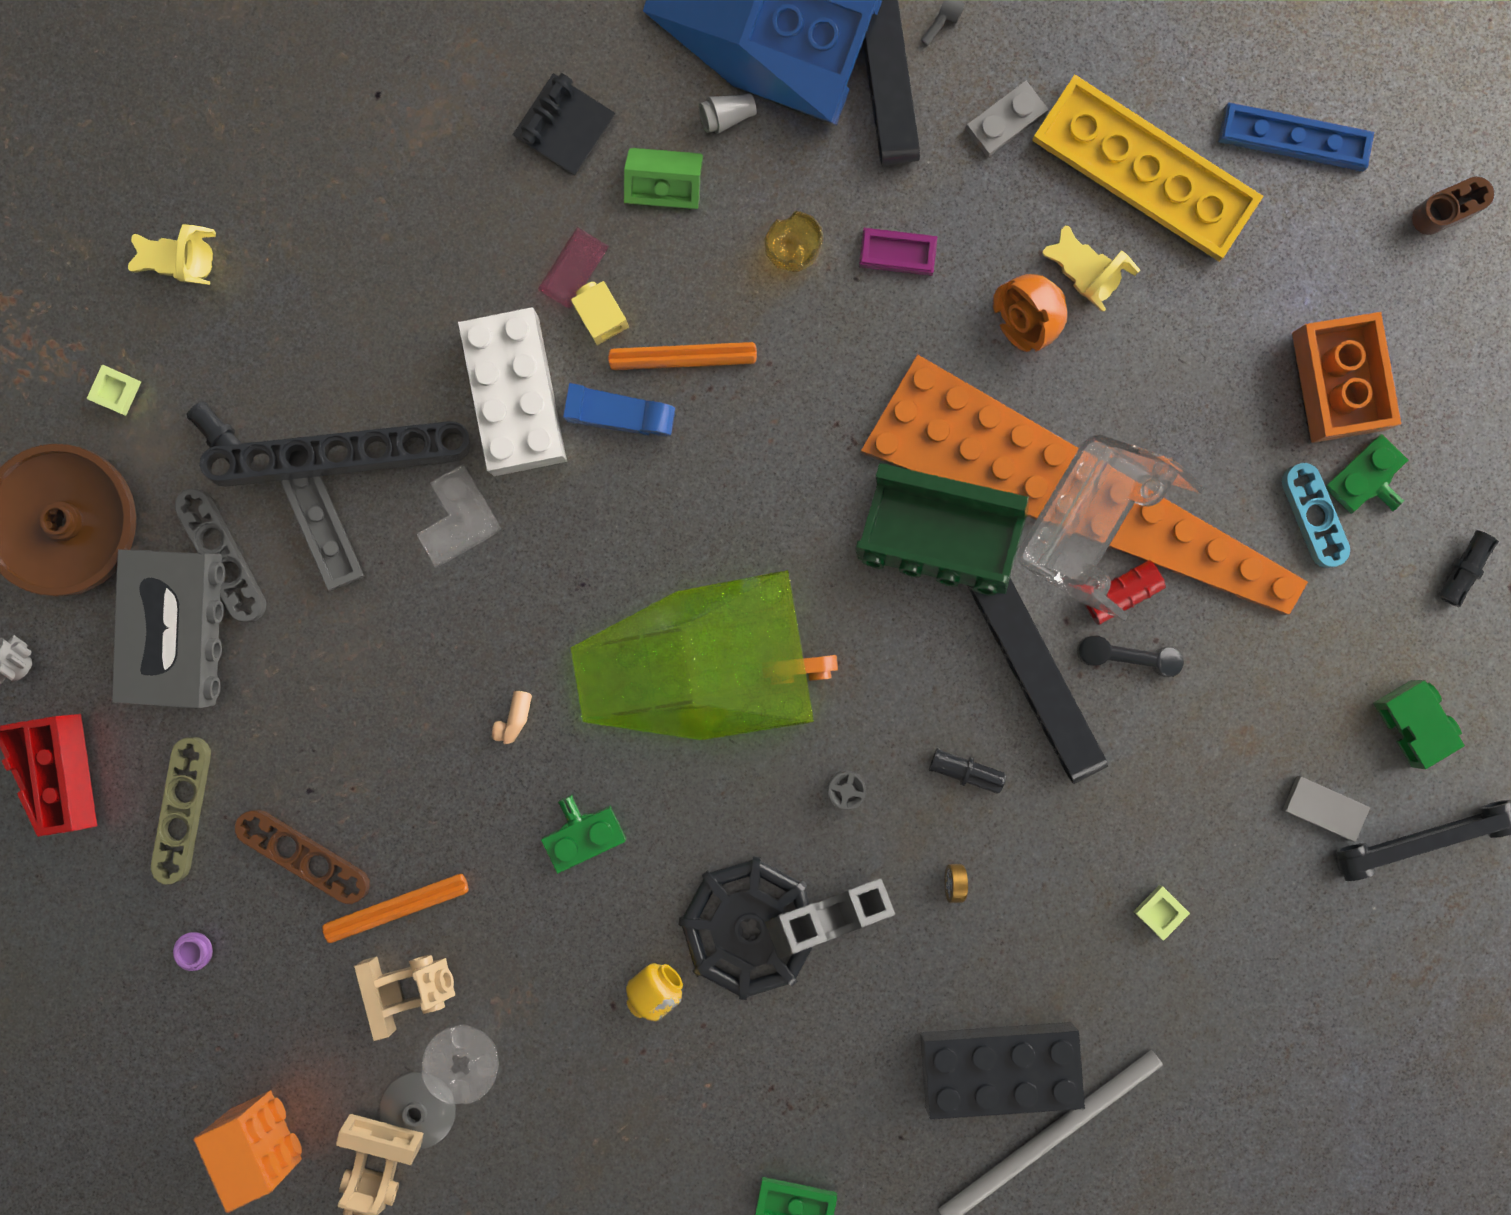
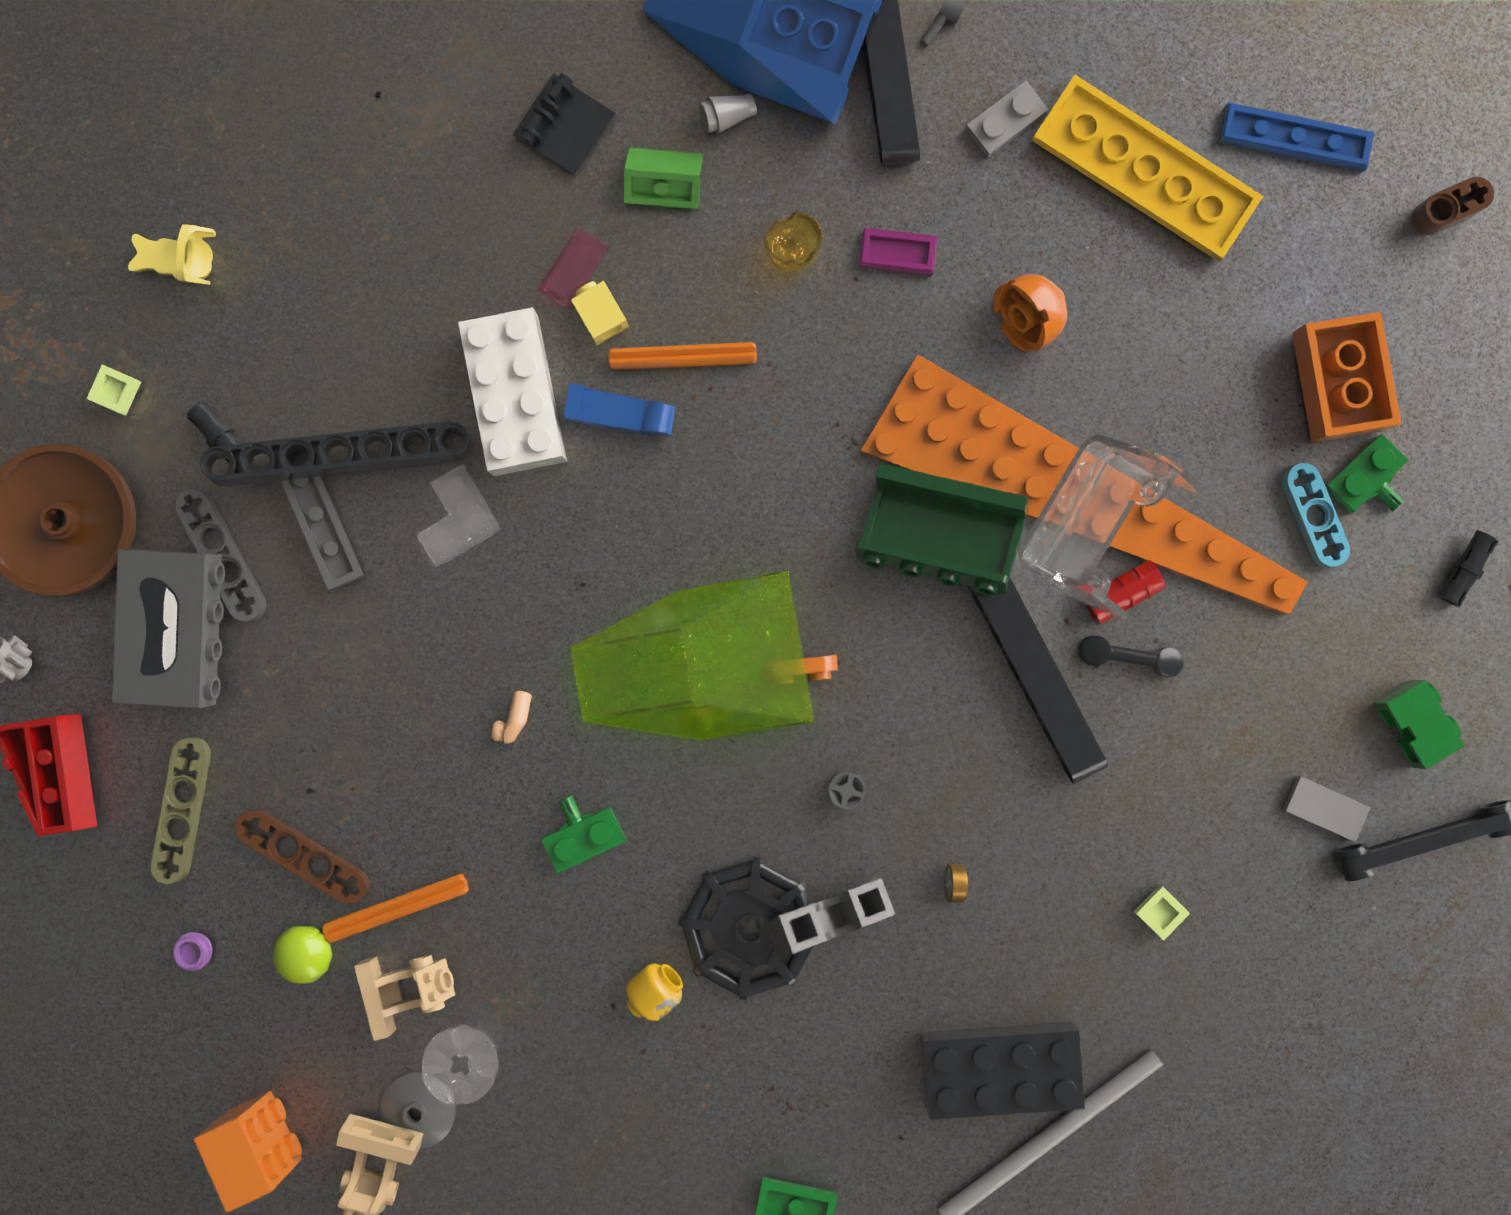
(301, 954): none -> lime hair
(967, 771): black axle -> none
(1093, 274): light yellow hair -> none

